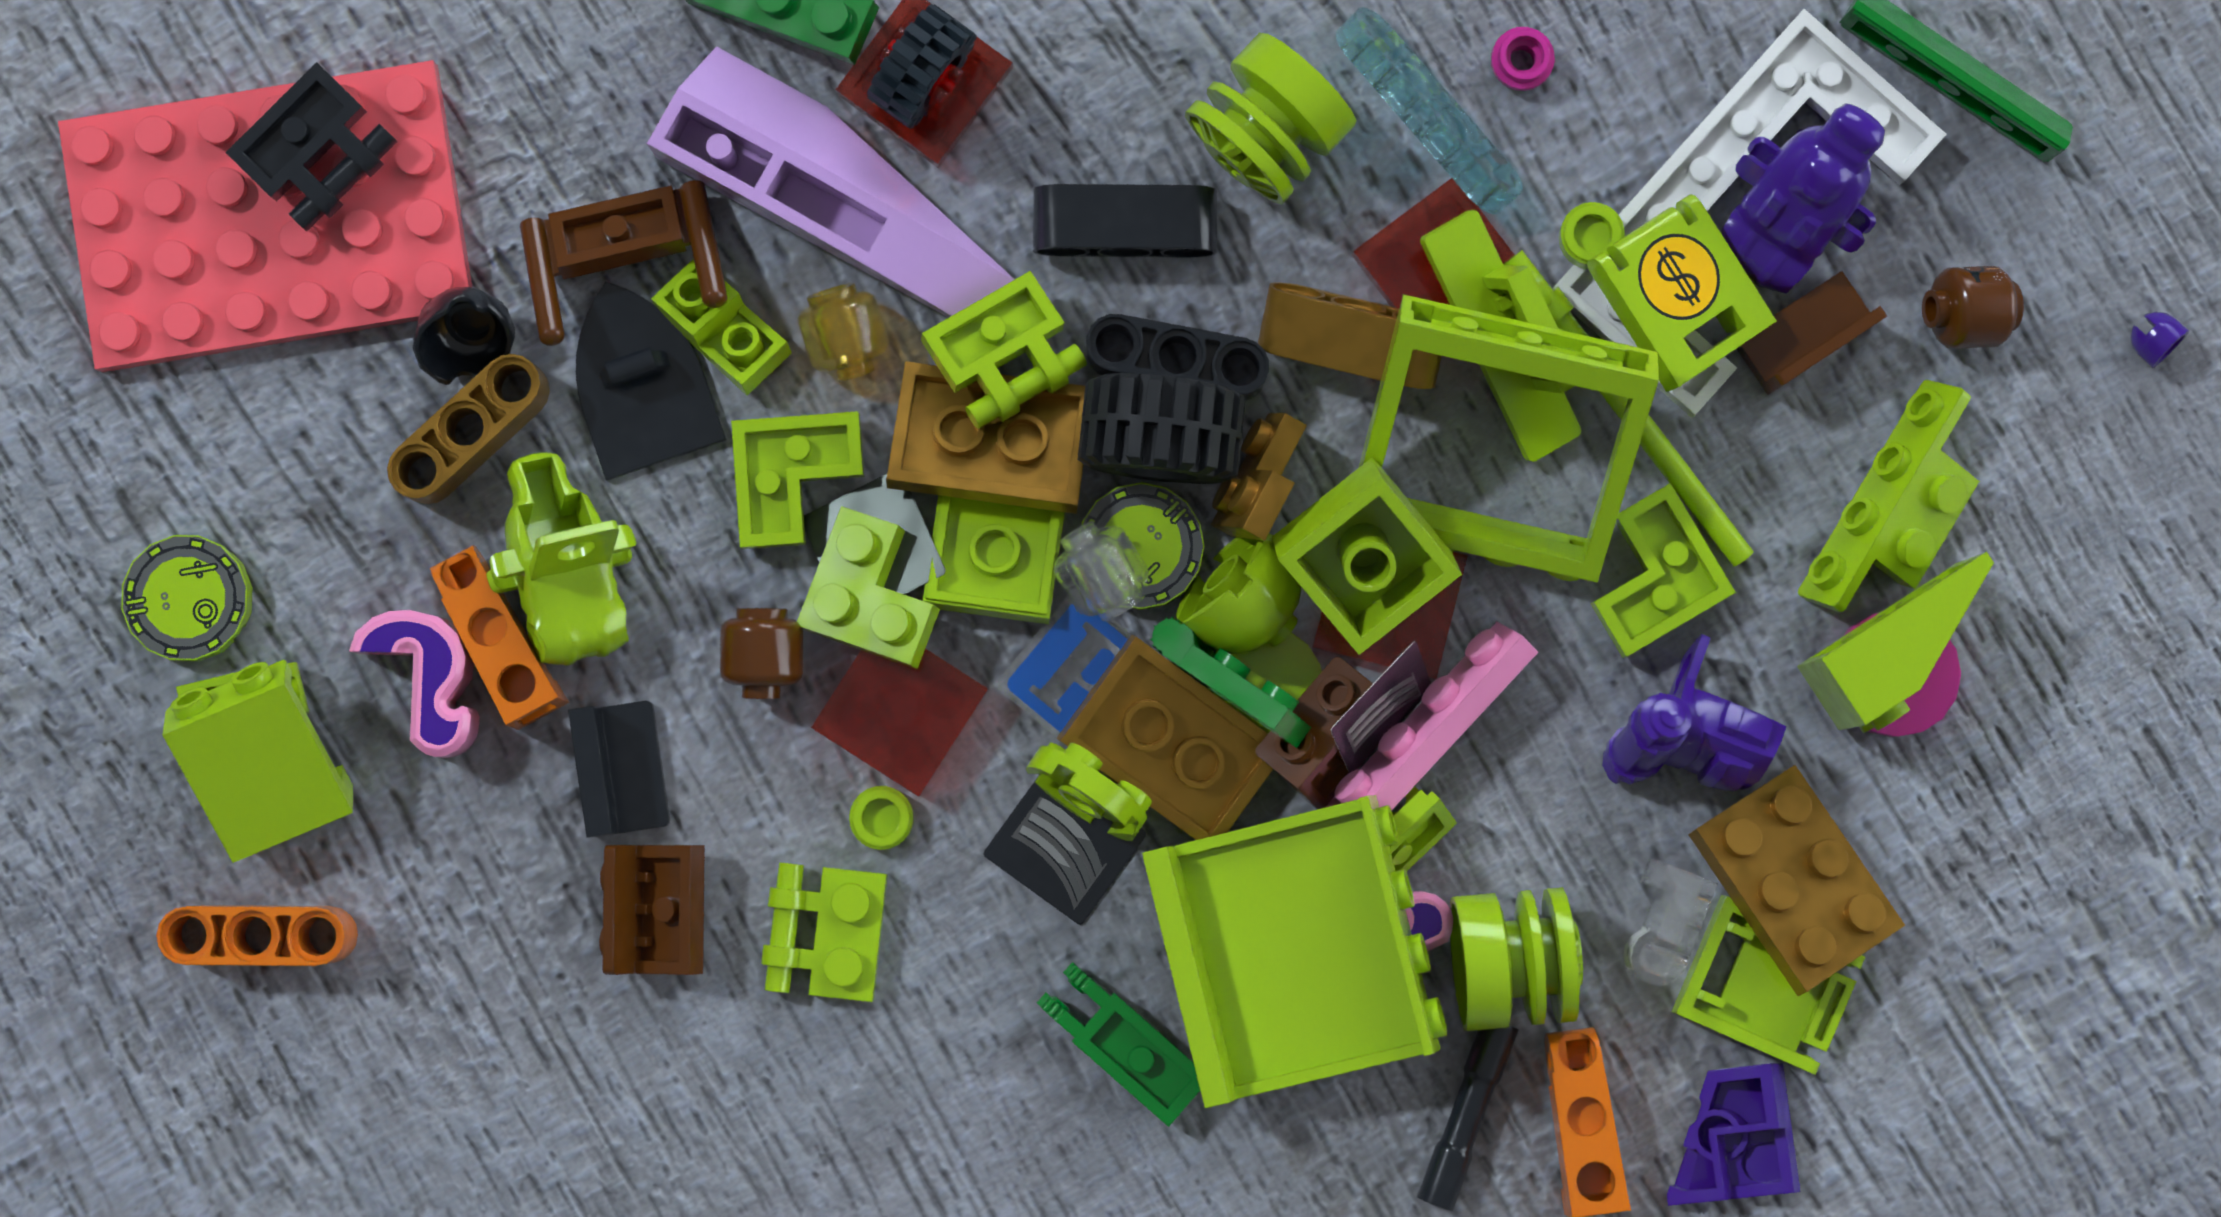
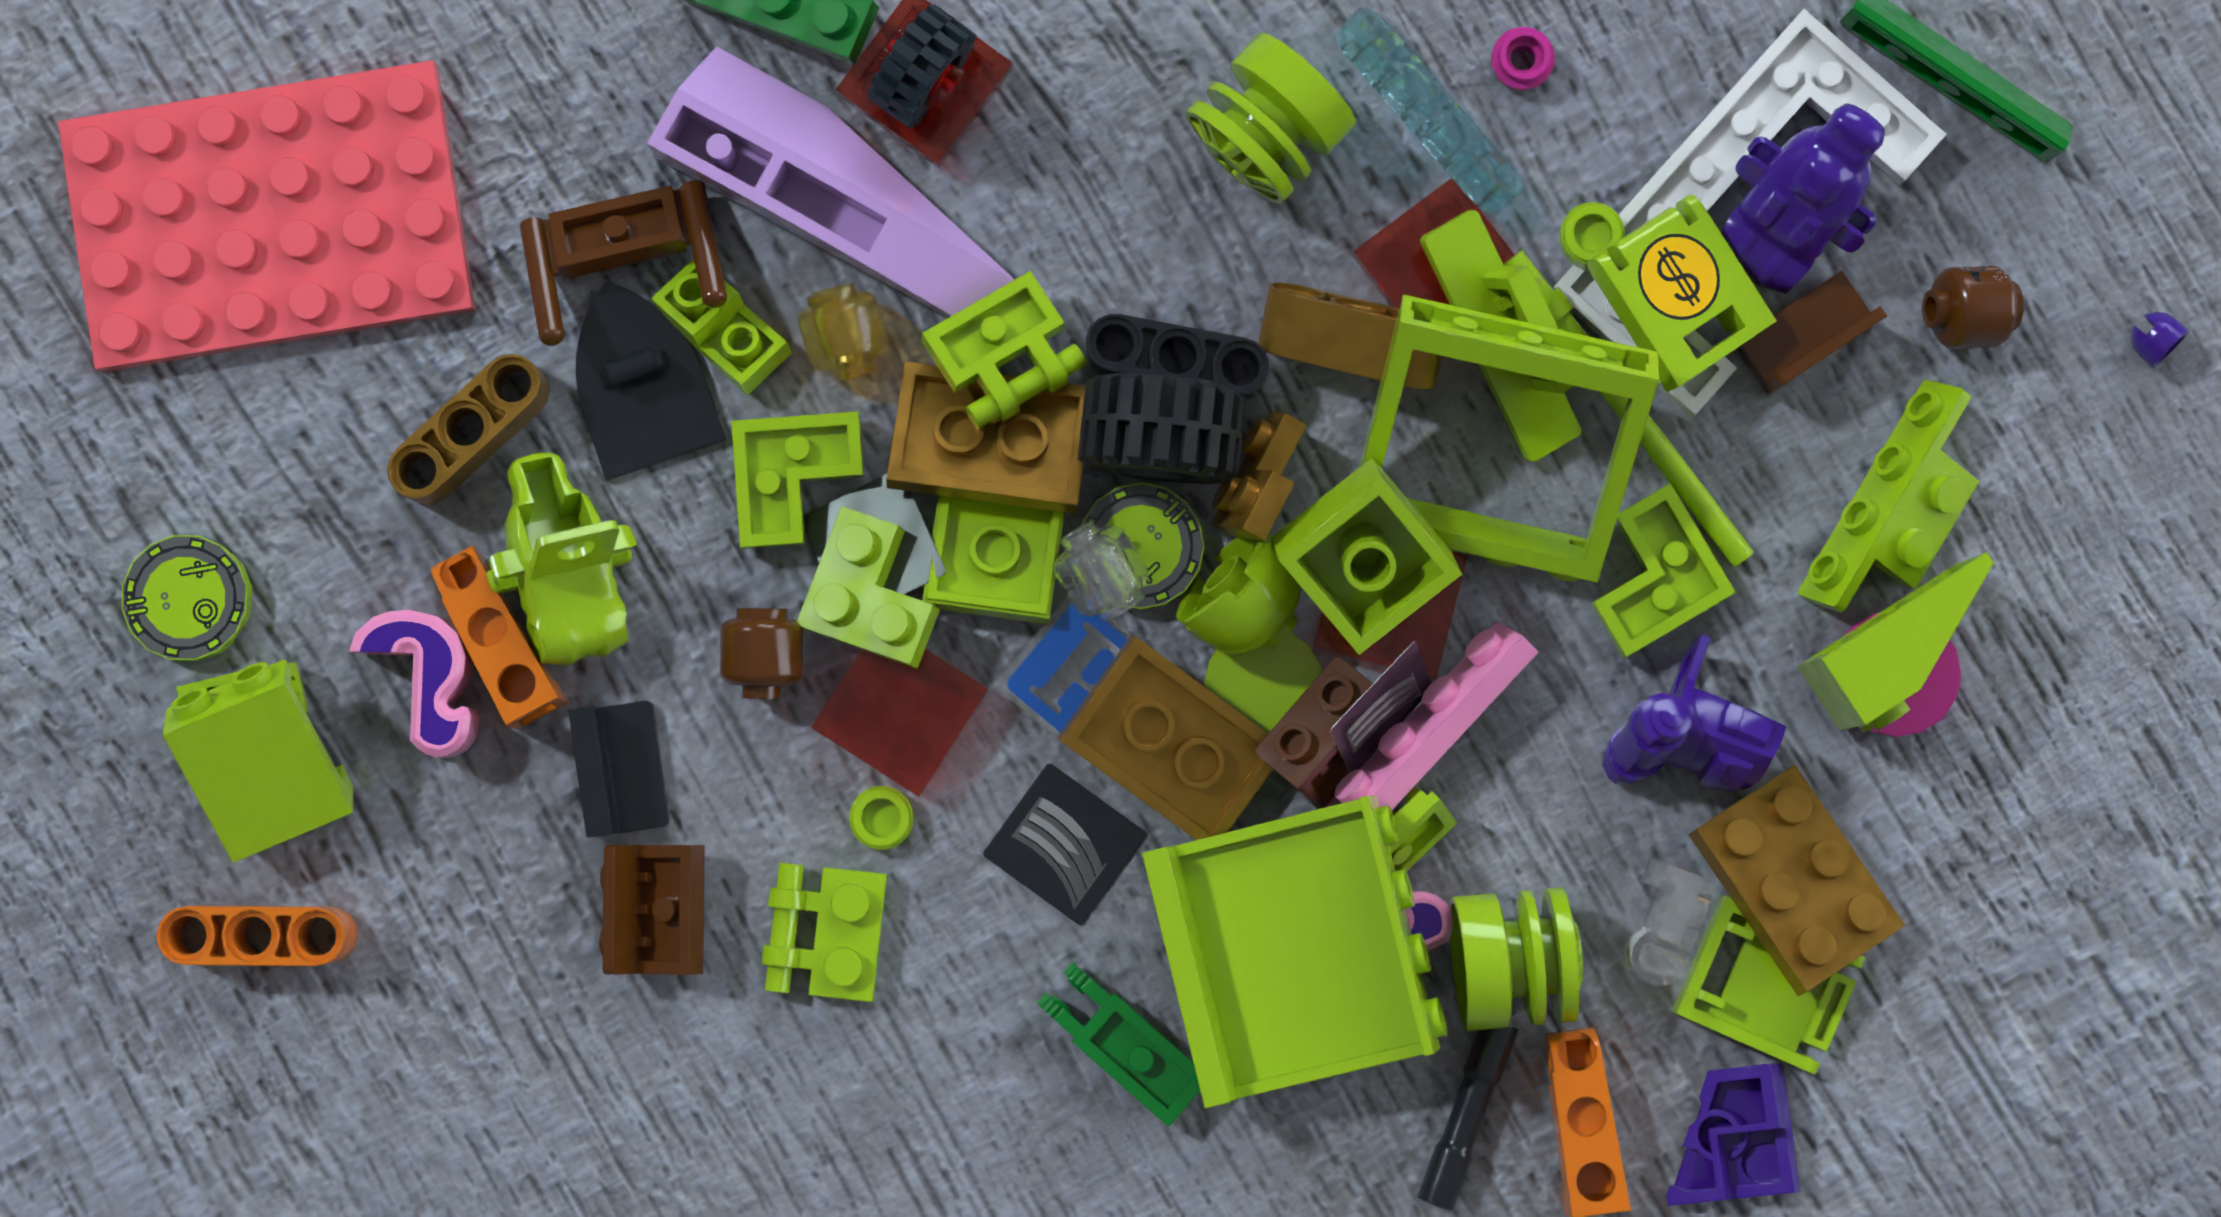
(298, 133): black plate -> none
(461, 333): black hair -> none
(1075, 783): lime plate -> none
(1124, 220): black beam -> none
(1227, 677): green hinge -> none

